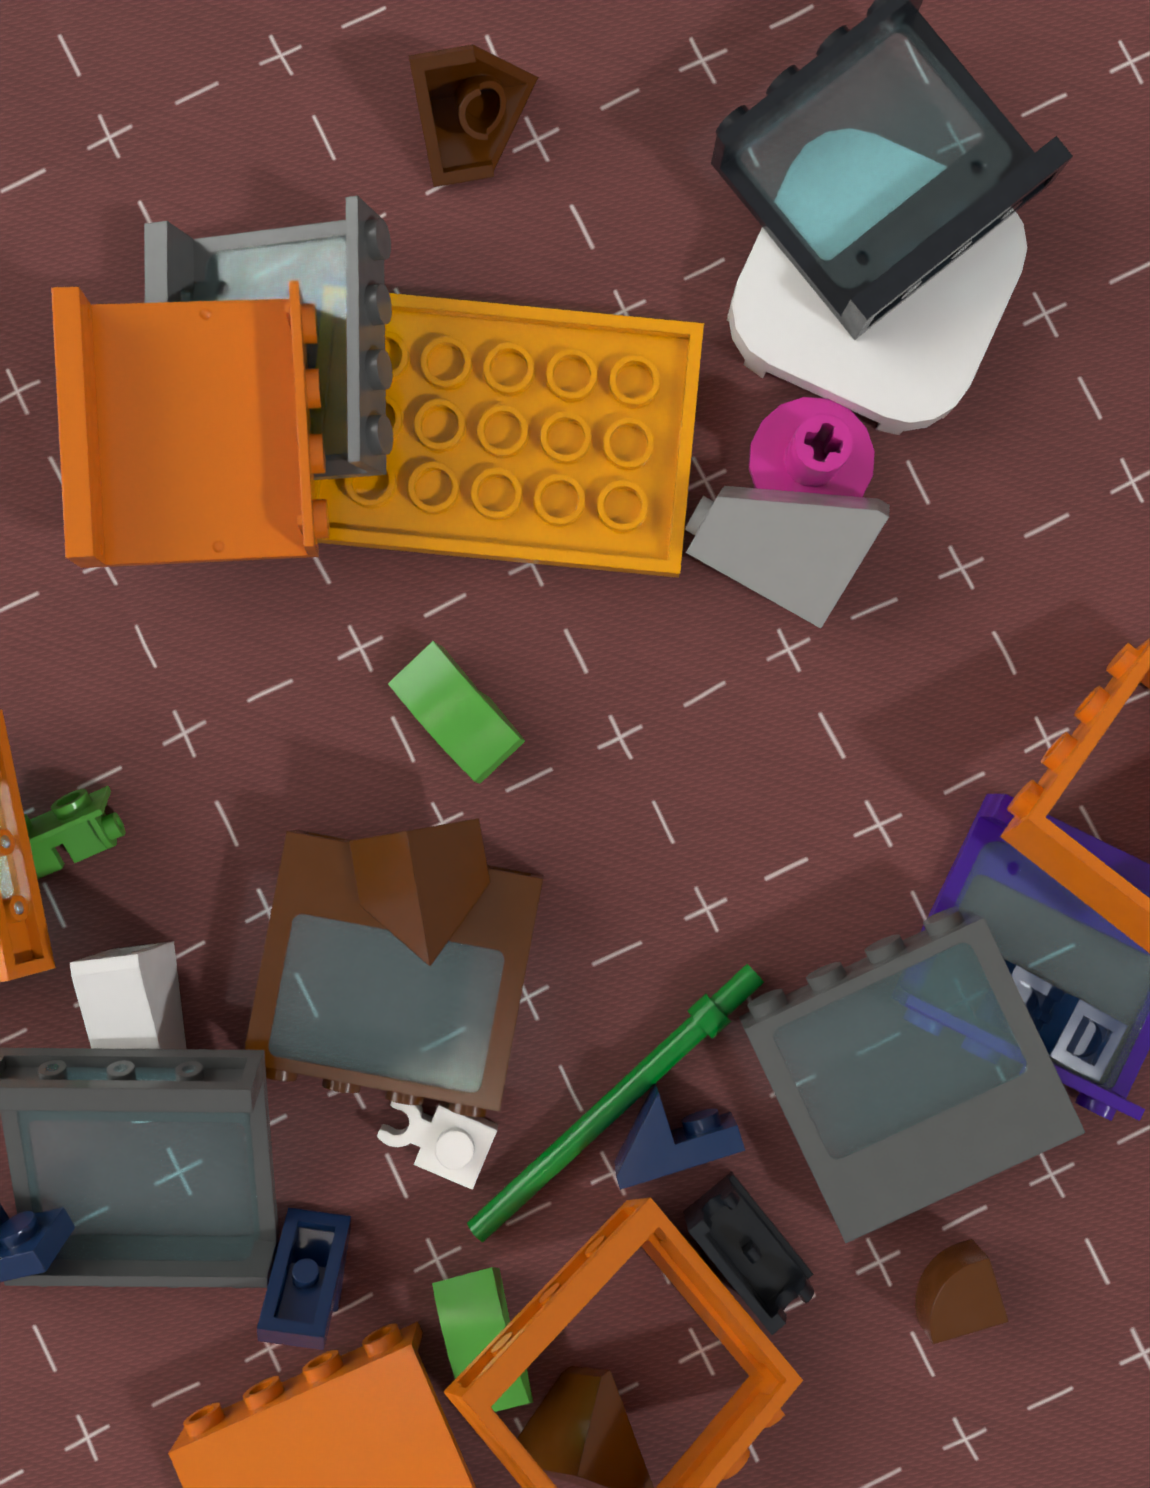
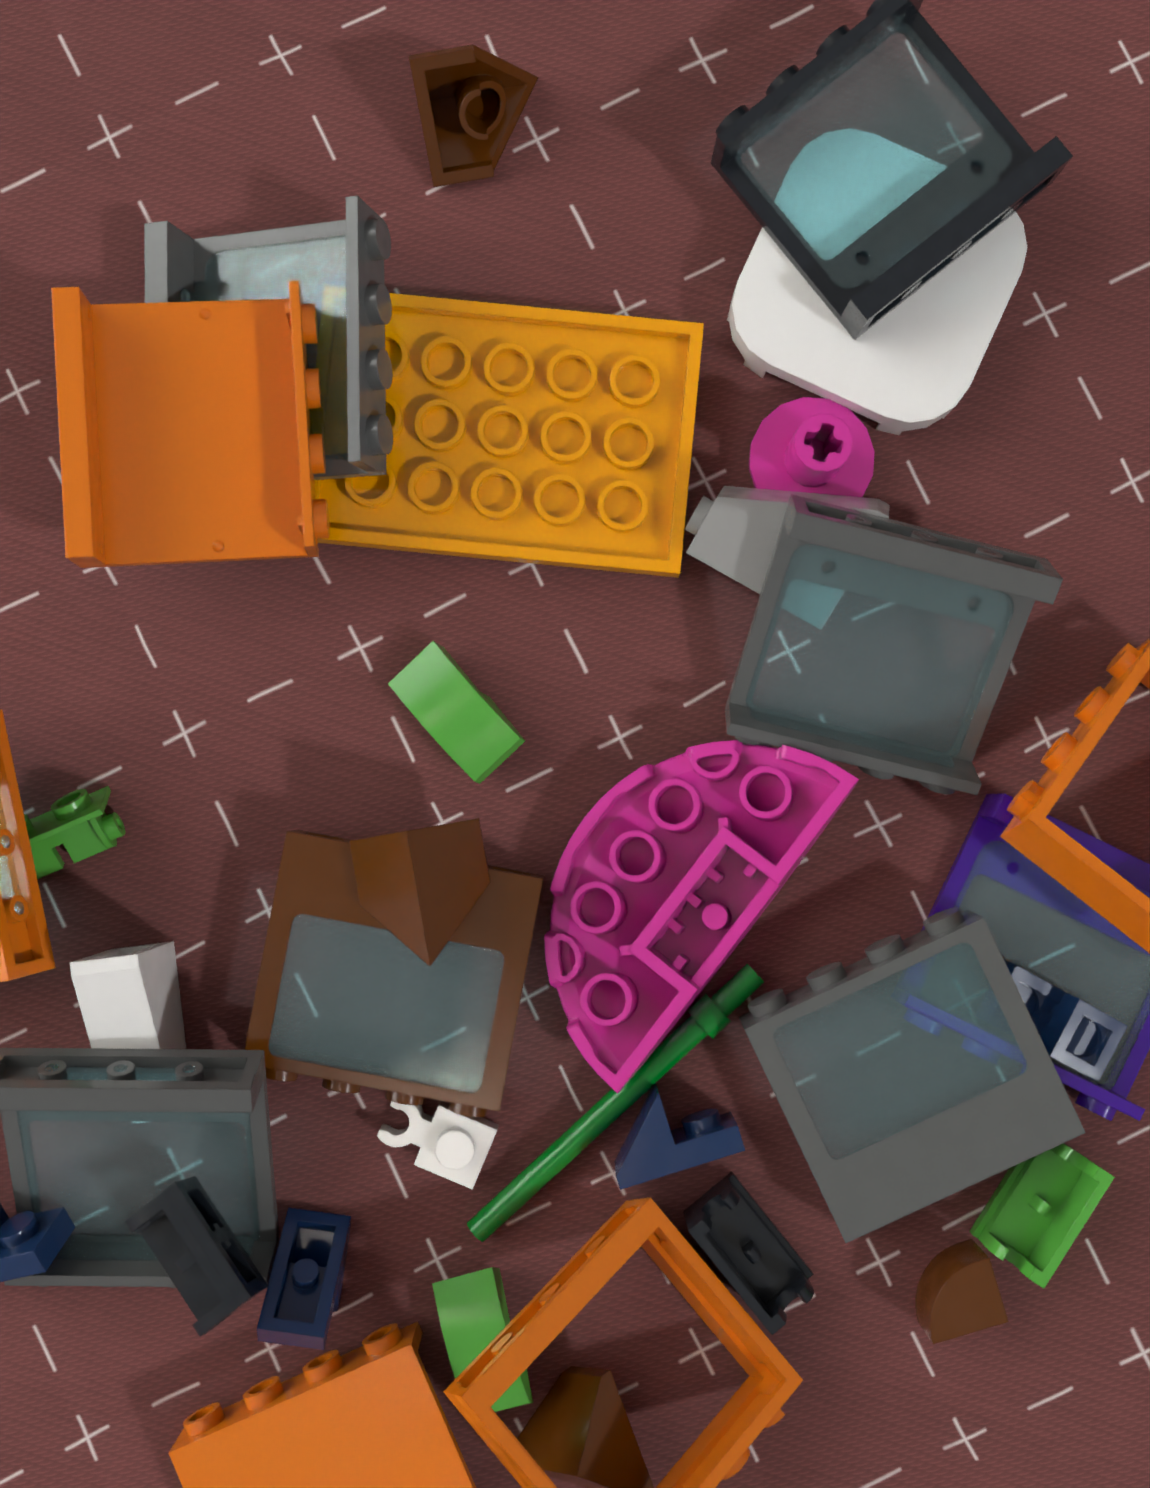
(198, 1252): none -> black hinge
(671, 884): none -> dark pink brick
(882, 643): none -> clear light blue panel
(1041, 1210): none -> bright green hinge

